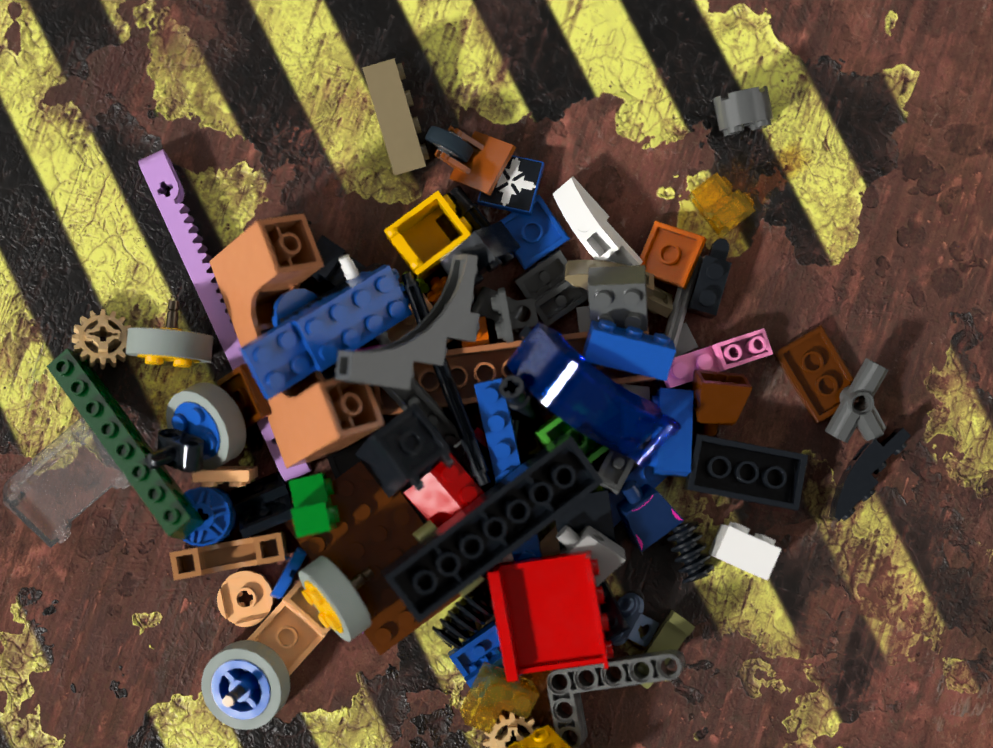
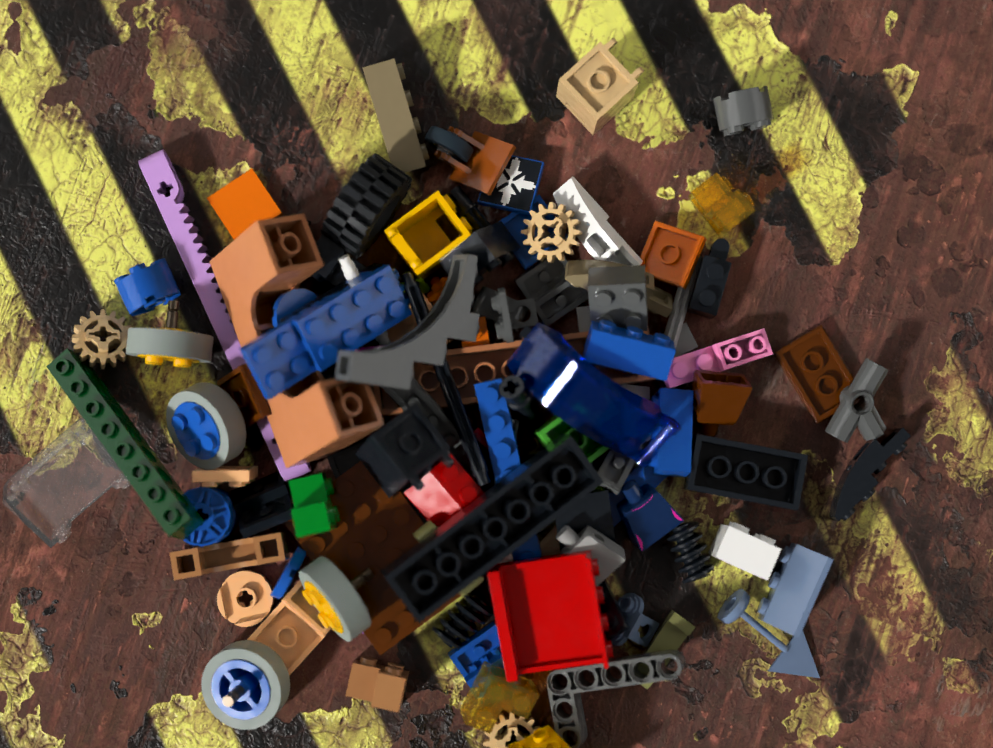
(147, 287): none -> blue brick
(178, 451): black beam -> none
(243, 203): none -> orange tile
(366, 205): none -> black tyre
(378, 683): none -> medium nougat brick
(559, 224): none -> tan gear
(597, 87): none -> tan container
(794, 589): none -> sand blue slope
(795, 656): none -> sand blue piece

